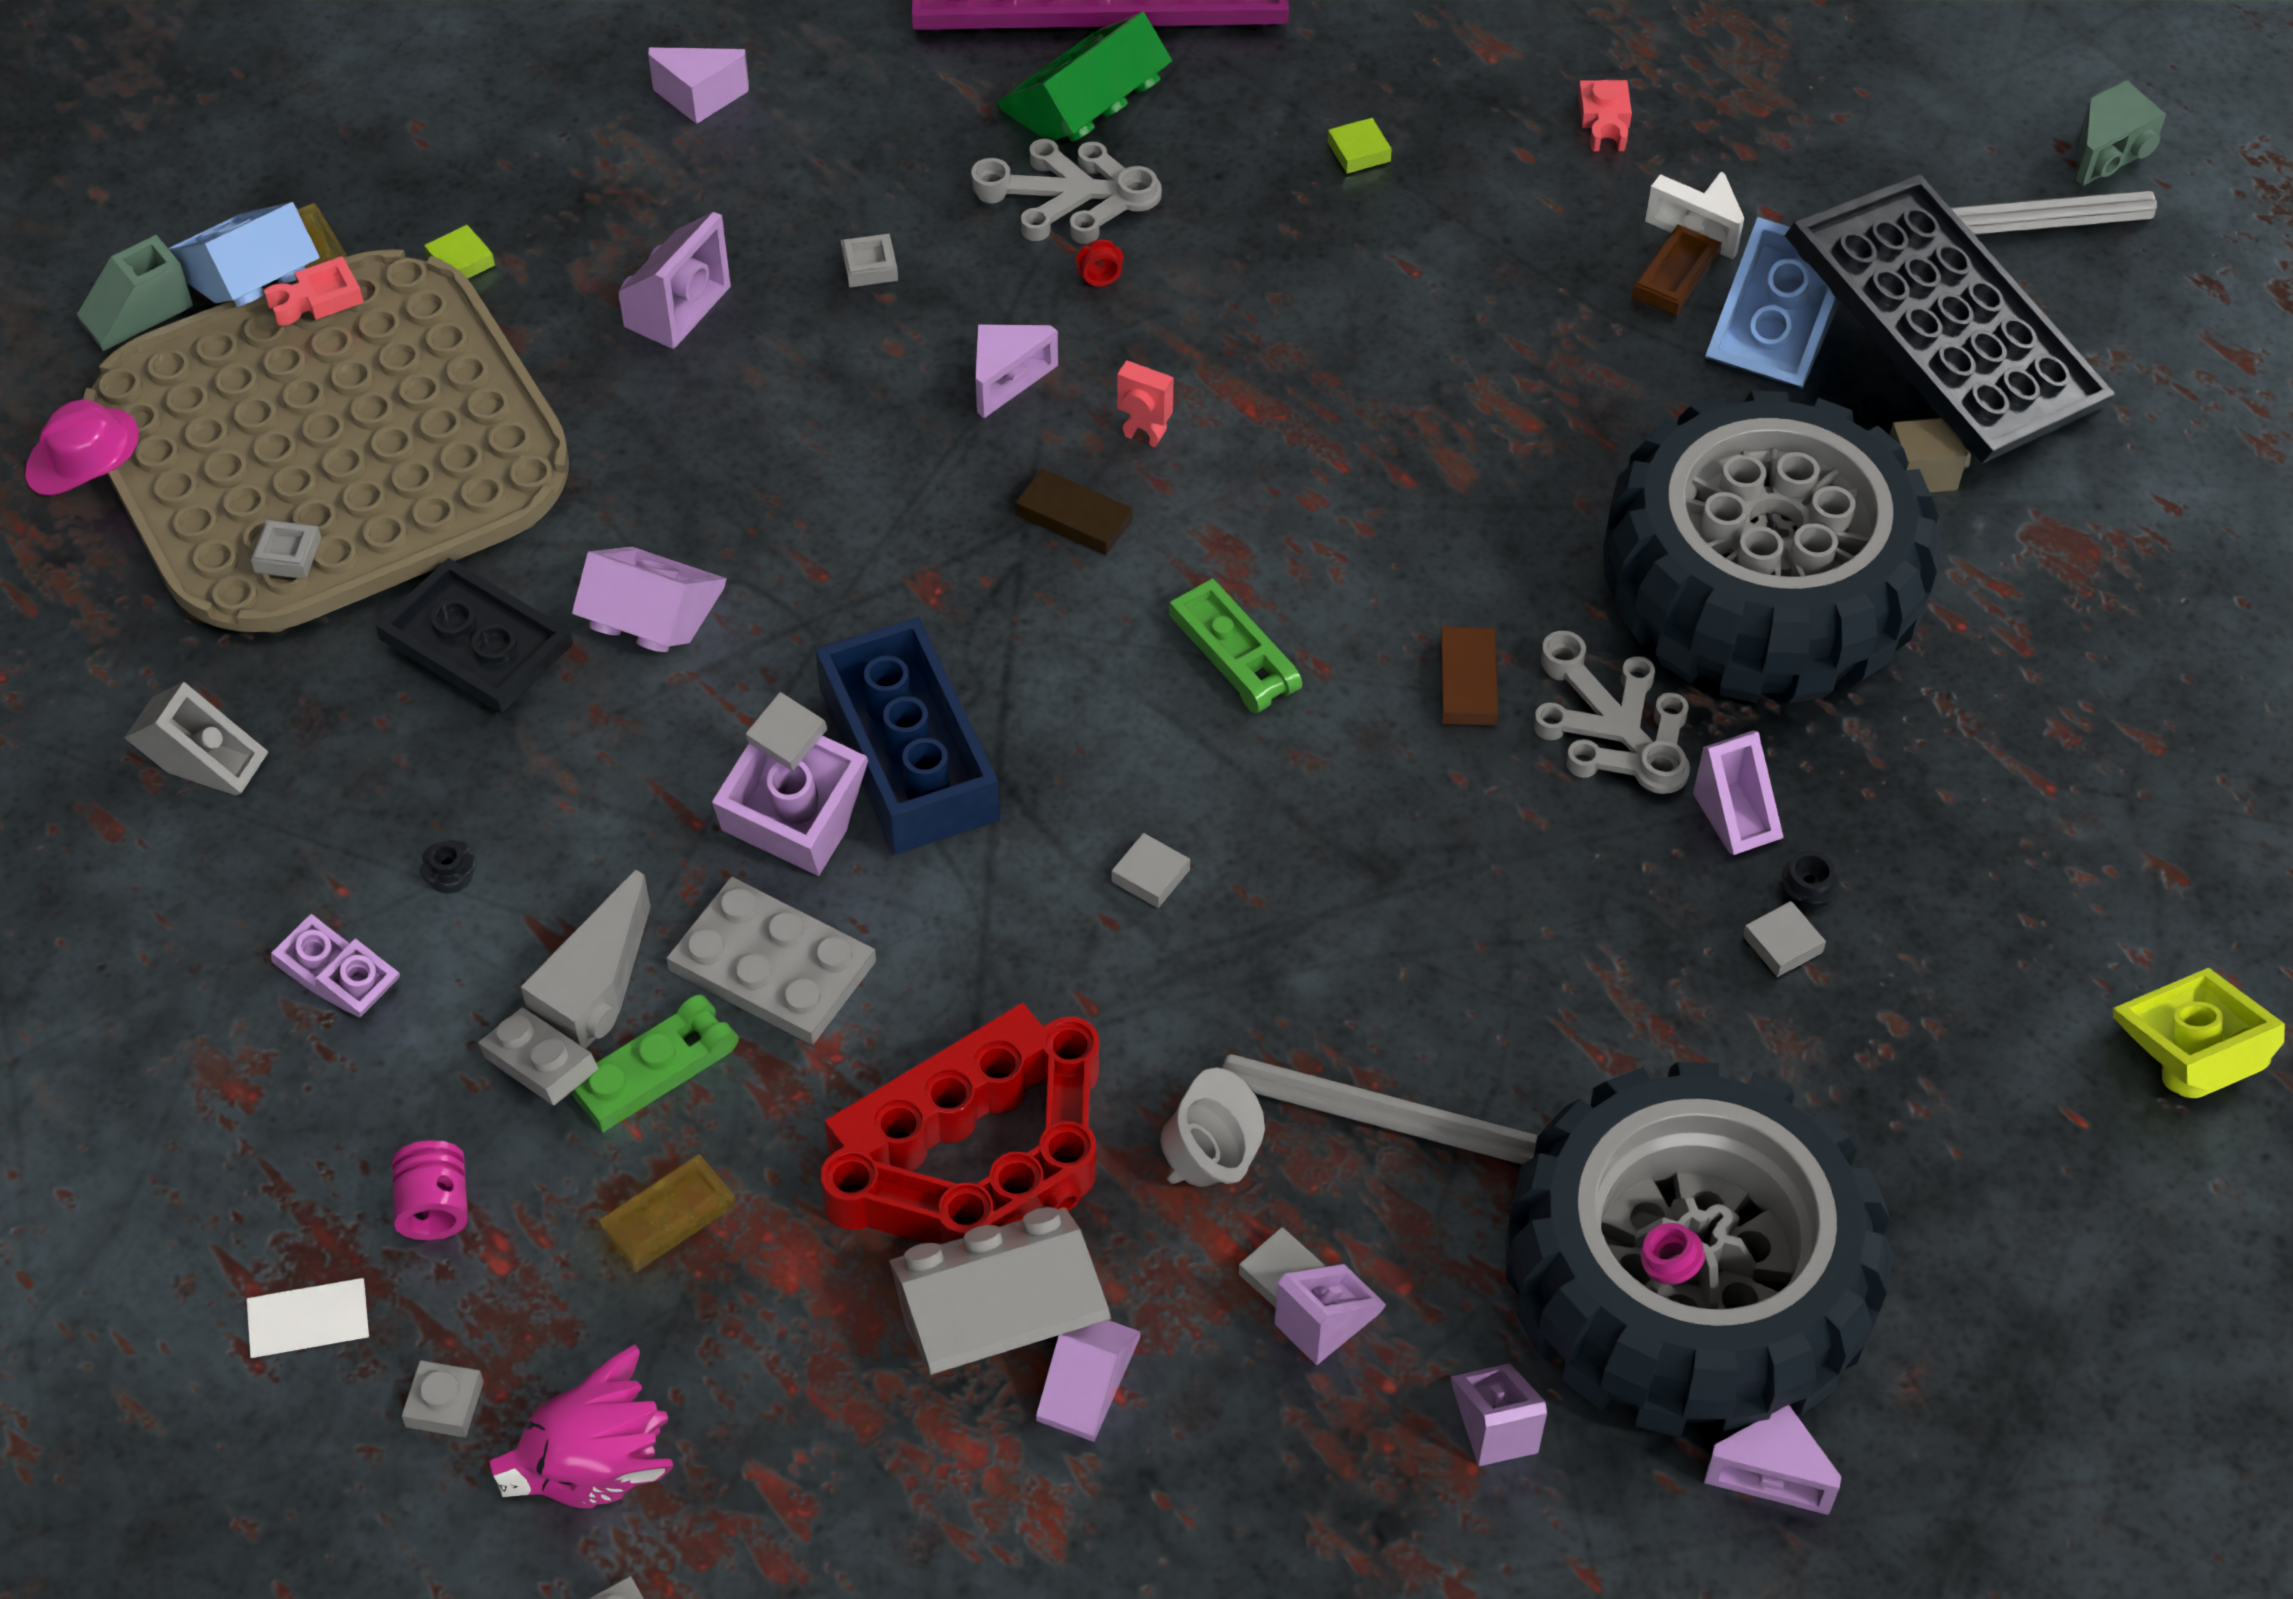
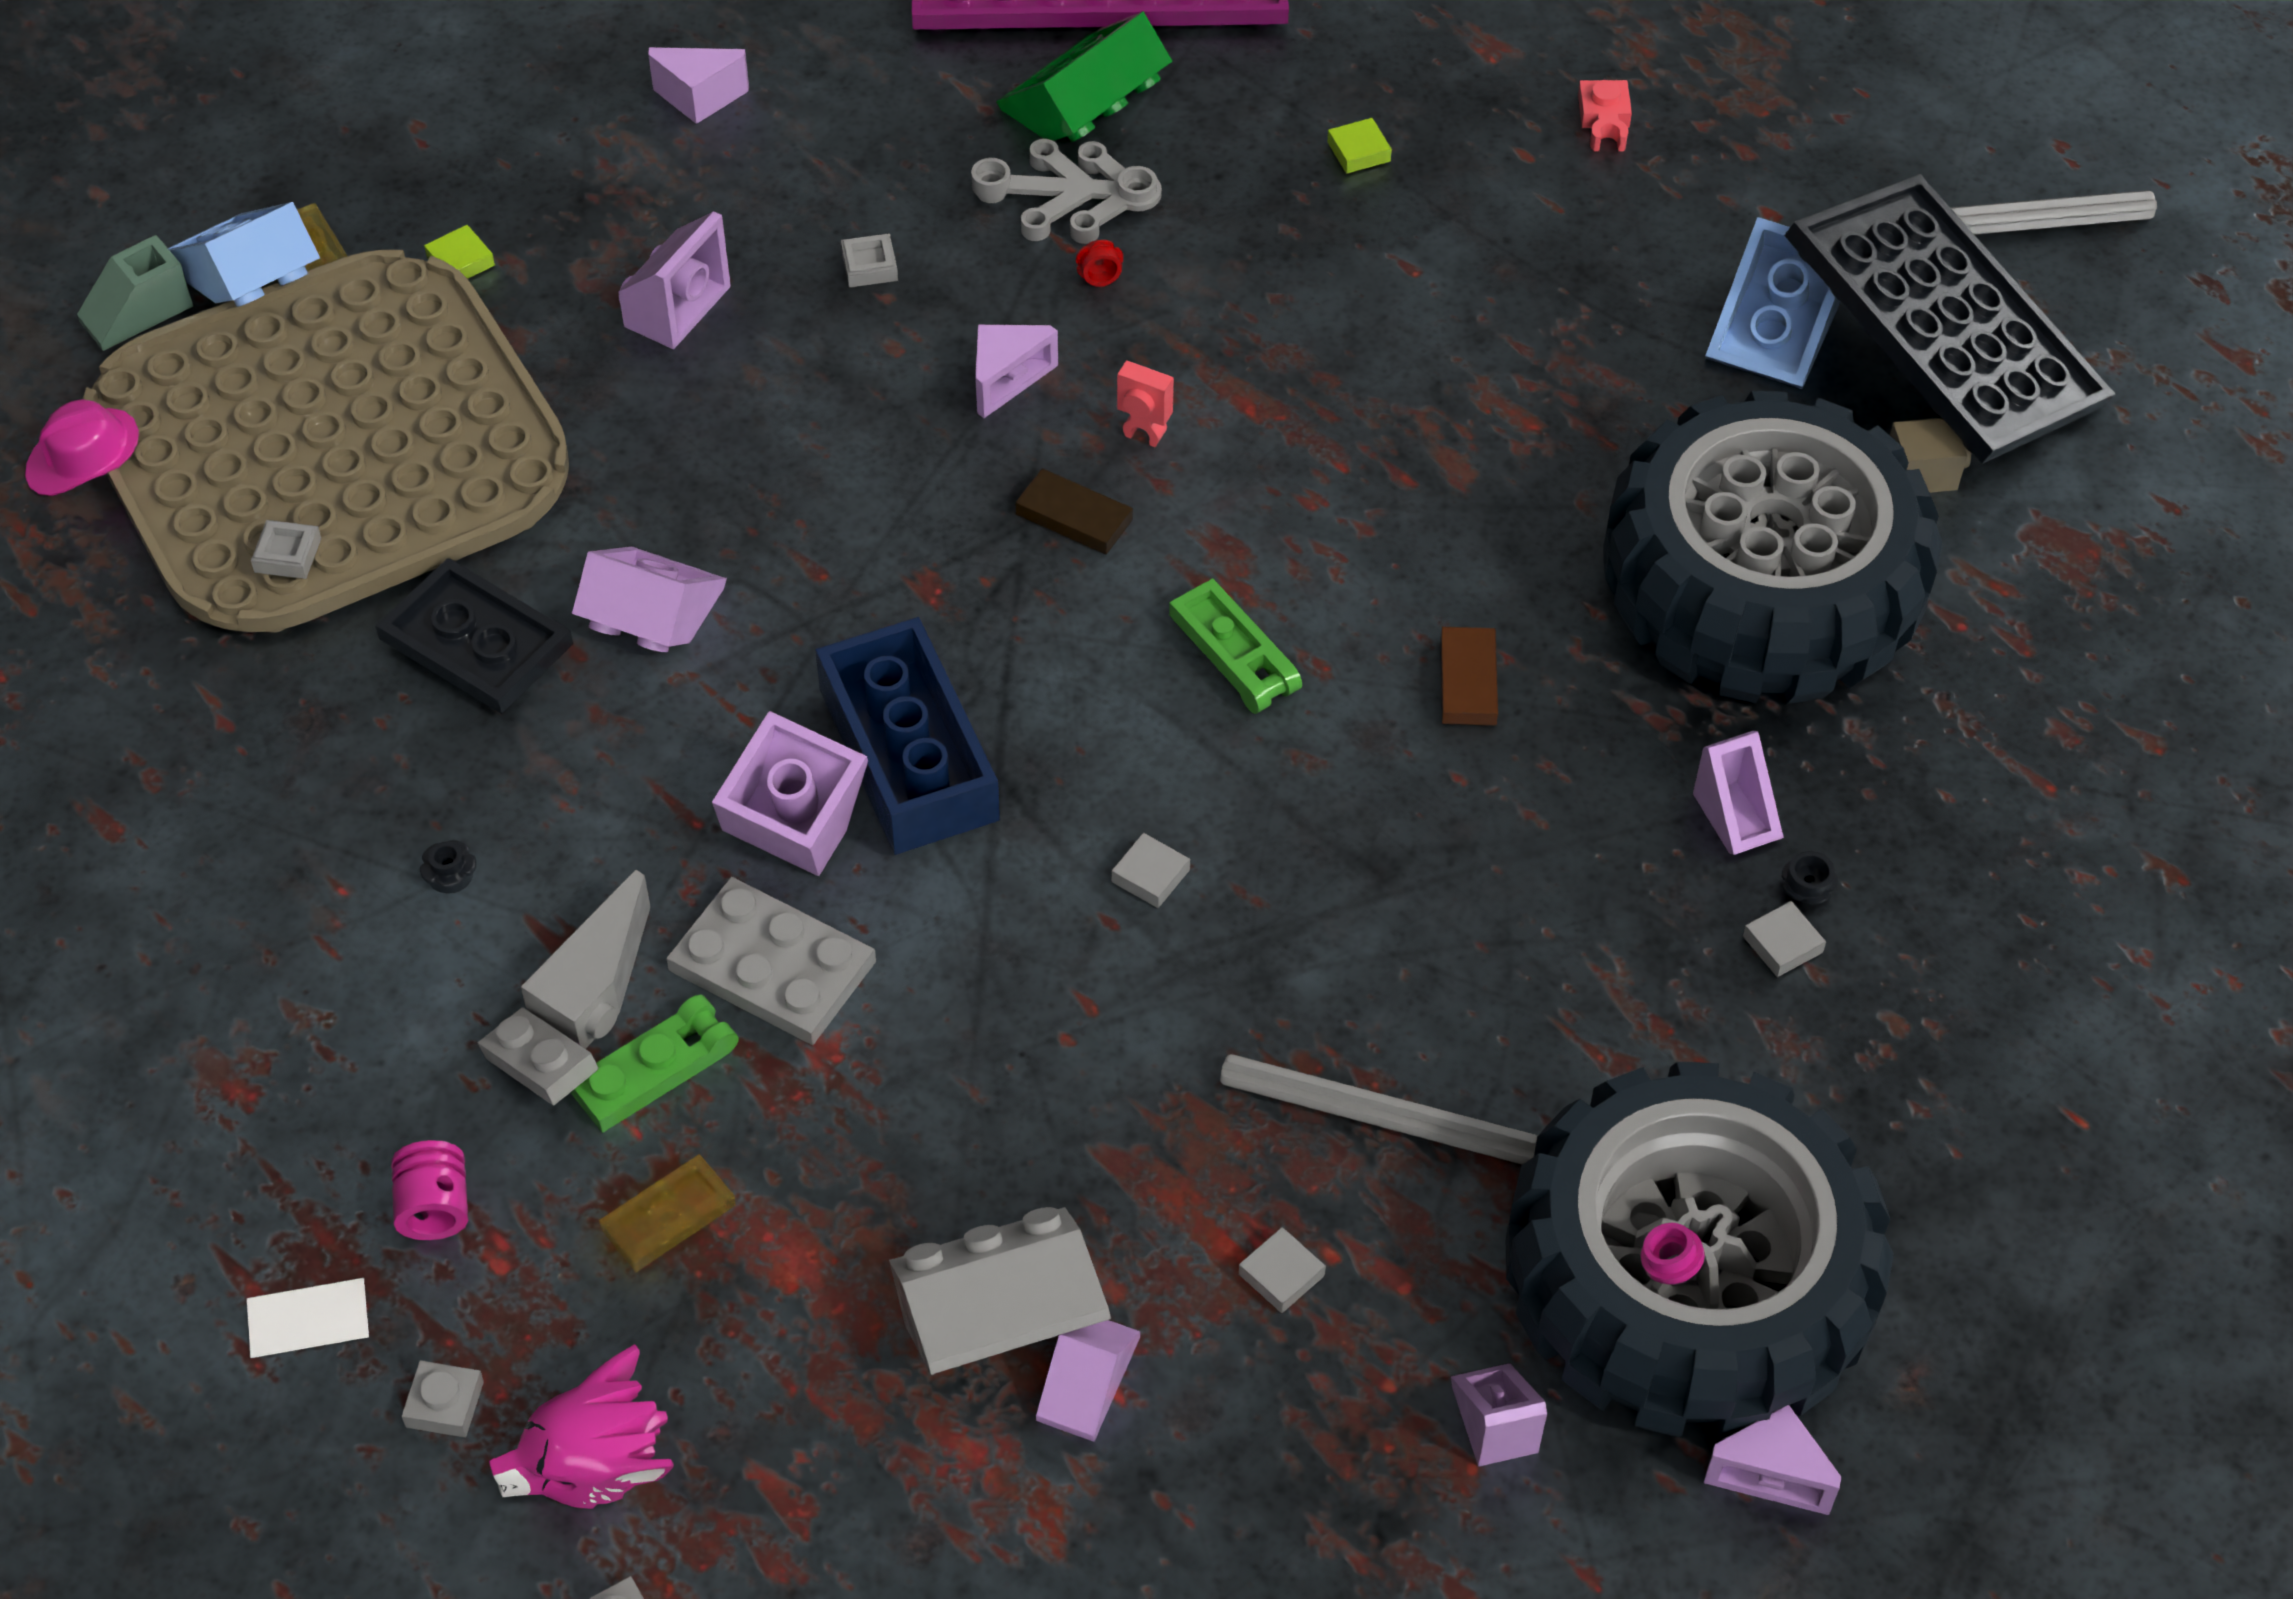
(196, 741): light grey slope -> none
(321, 288): coral plate -> none
(333, 968): lavender slope -> none
(786, 731): light grey tile -> none
(928, 1207): red brick -> none
(1213, 1130): light grey piece -> none
(1324, 1308): lavender slope -> none
(1613, 720): light grey plant -> none
(1676, 270): reddish brown tile -> none
(1708, 213): white slope -> none
(2117, 130): sand green slope -> none
(2202, 1032): neon yellow slope -> none

